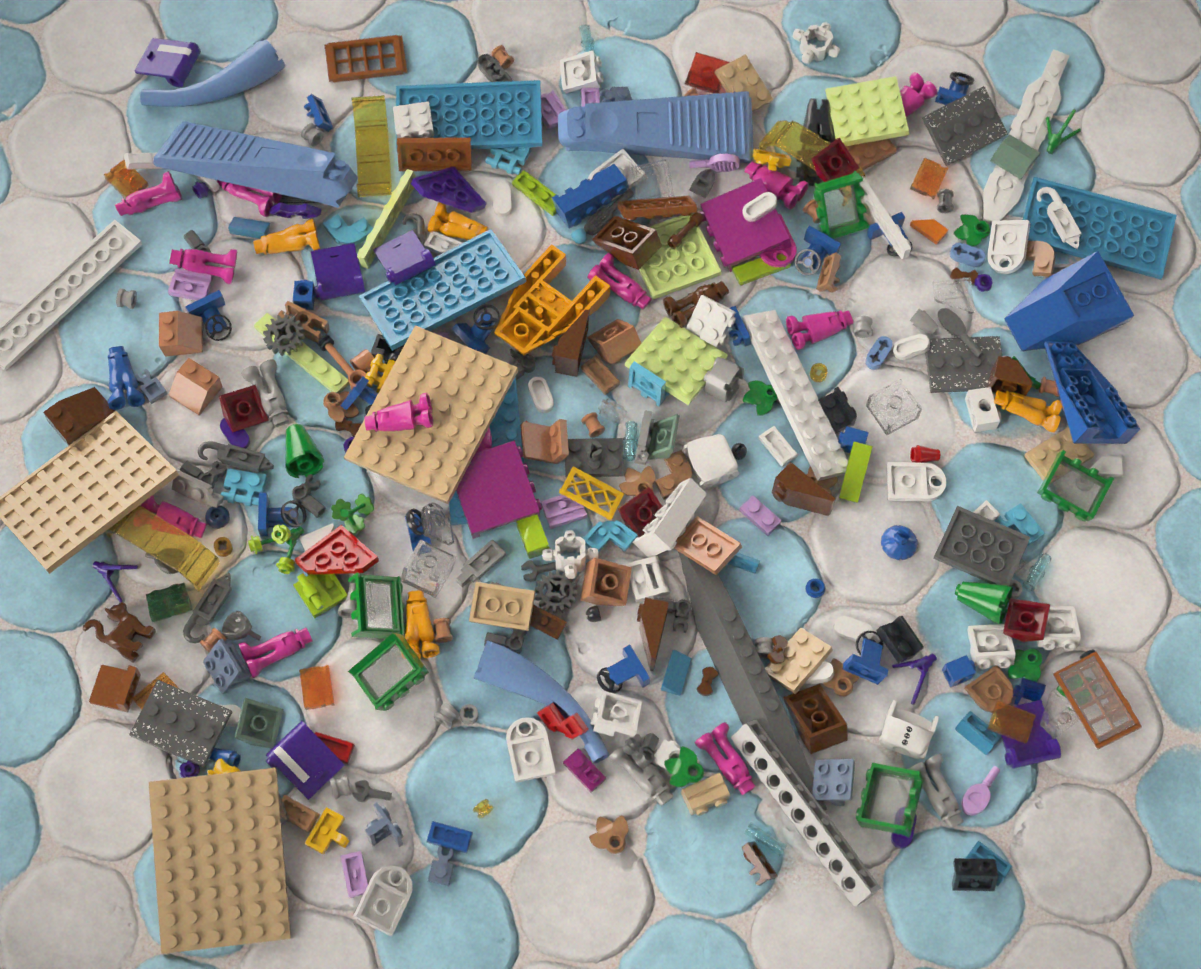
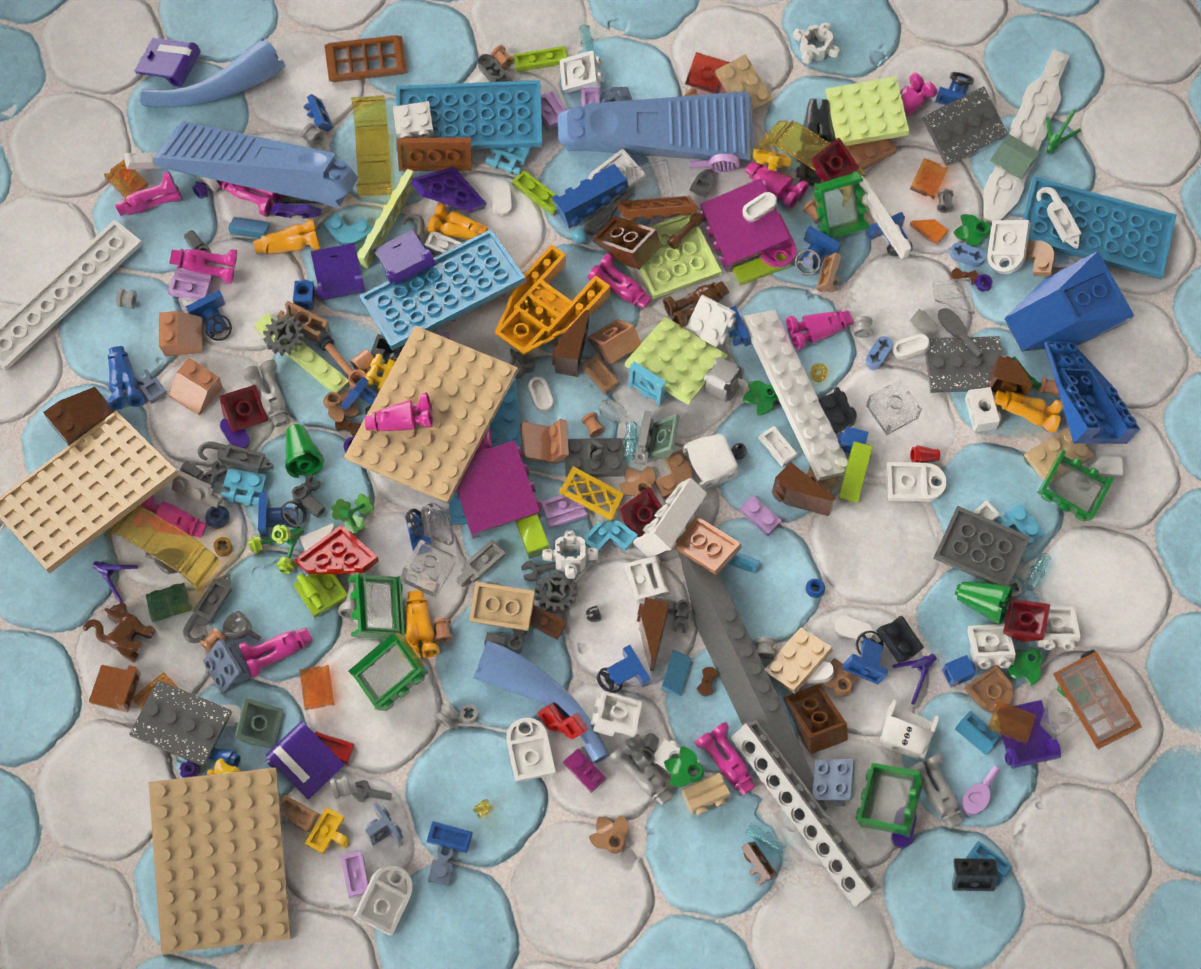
(478, 333): blue piece -> none
(539, 58): none -> lime tile
(605, 583): nougat slope -> none
(776, 655): reddish brown piece -> none
(899, 542): blue hair -> none
(1029, 690): clear blue bracket -> none

